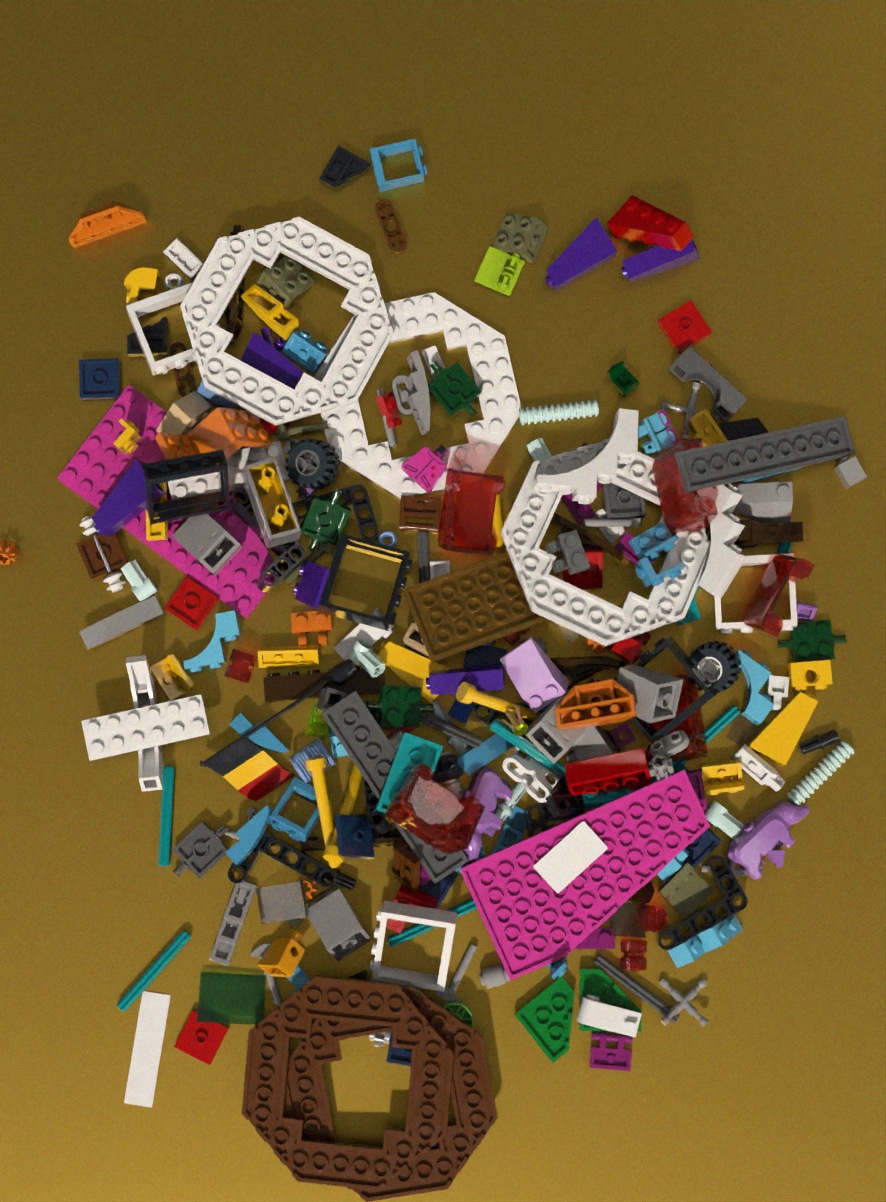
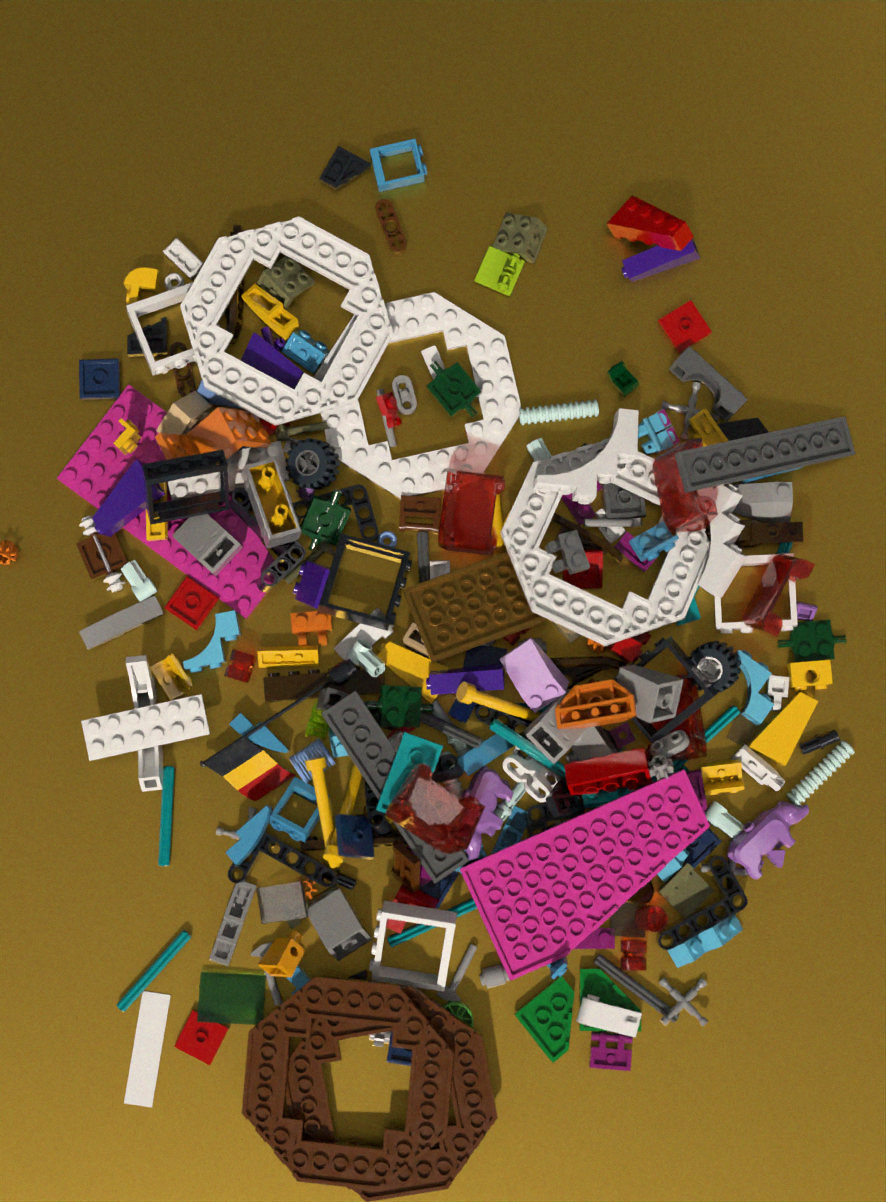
(104, 221): orange wedge -> none
(200, 850): dark grey plate -> none
(419, 400): light grey slope -> none
(426, 467): dark pink torso -> none
(518, 726): pearl gold piece -> none
(570, 857): white sticker -> none
(581, 256): dark purple slope -> none
(649, 577): dark azure bracket -> none
(849, 471): light grey brick -> none

